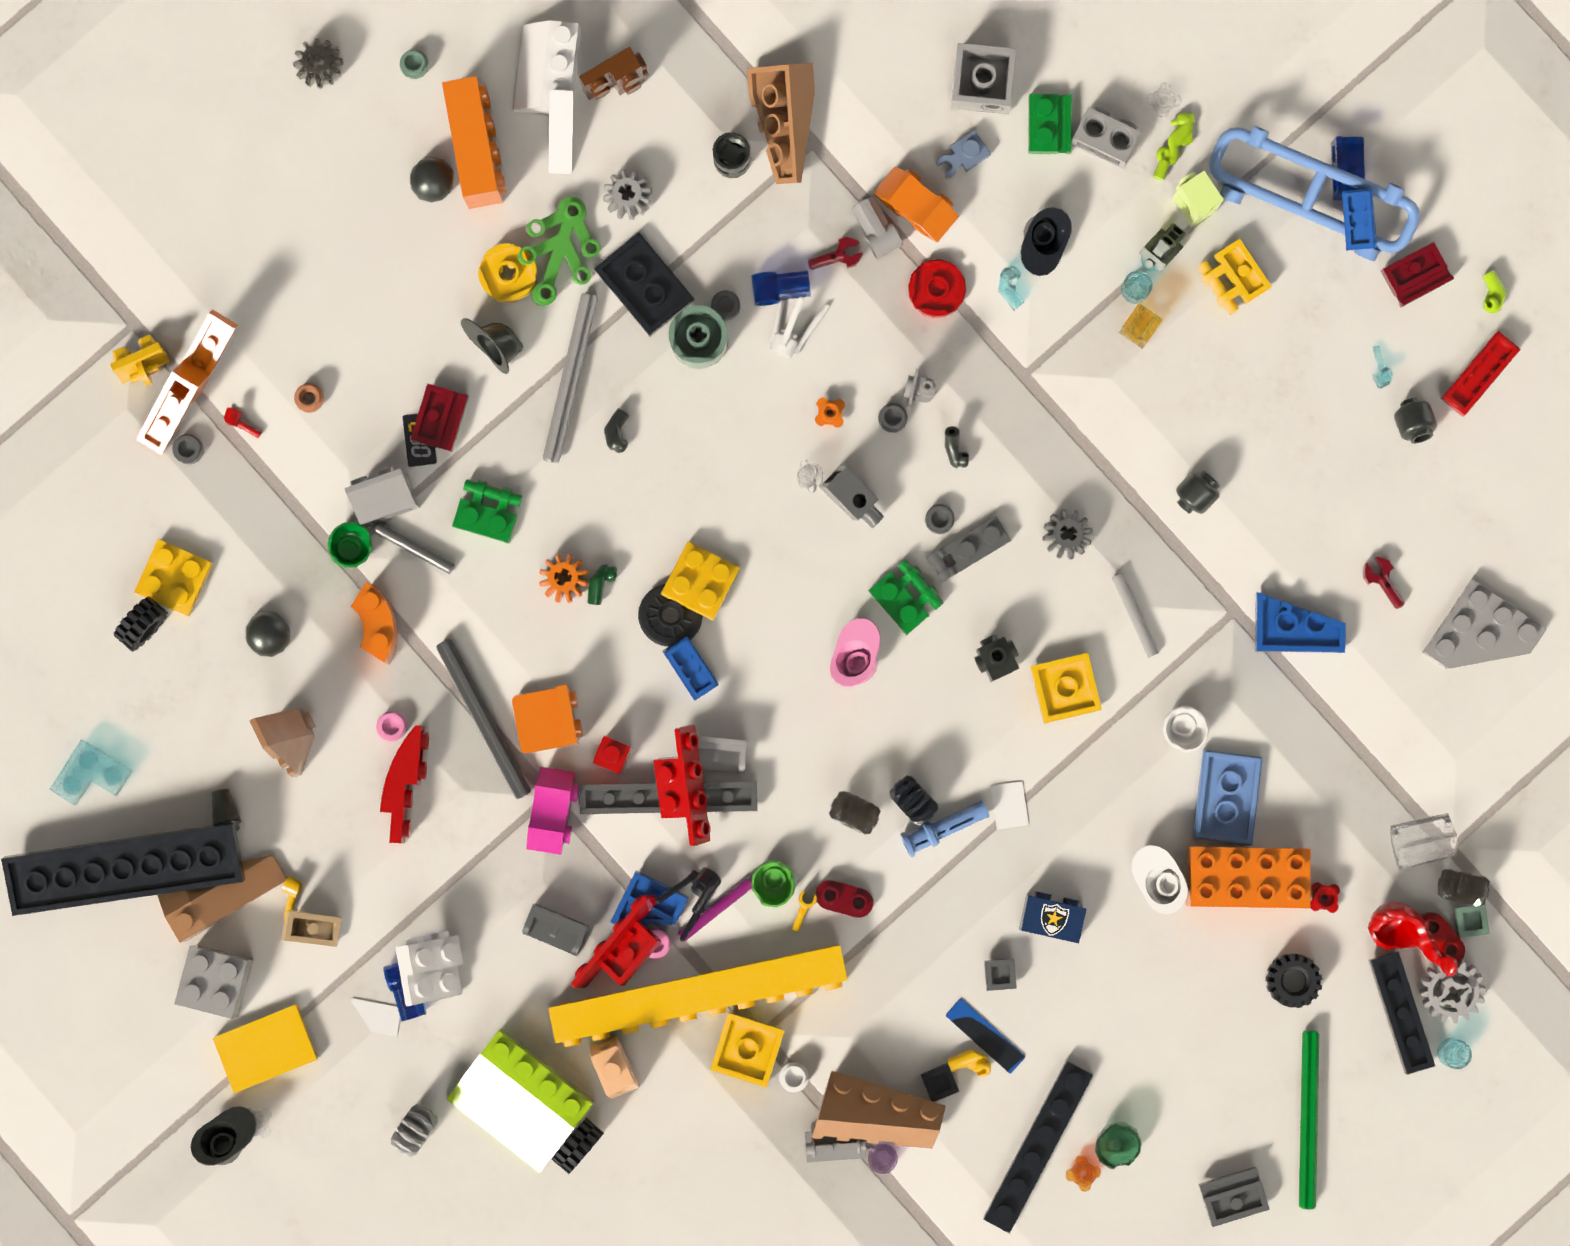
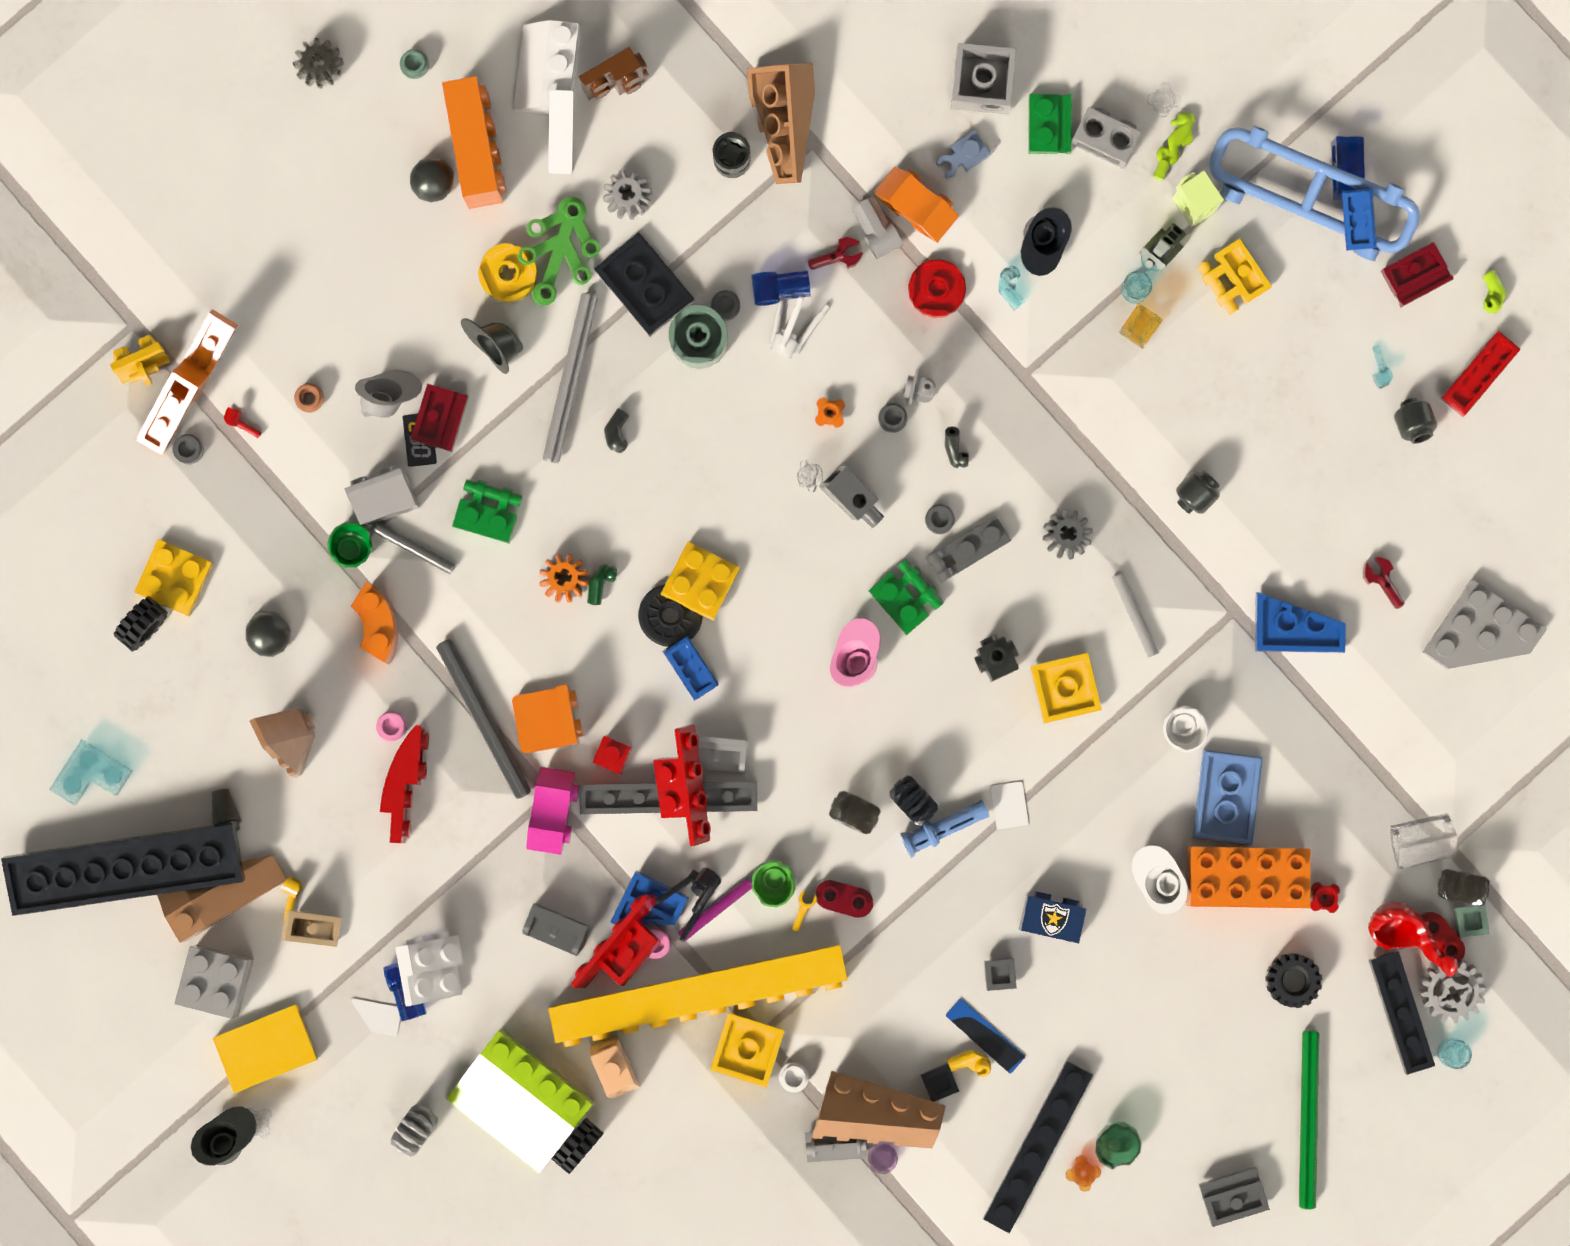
(385, 392): none -> light grey piece

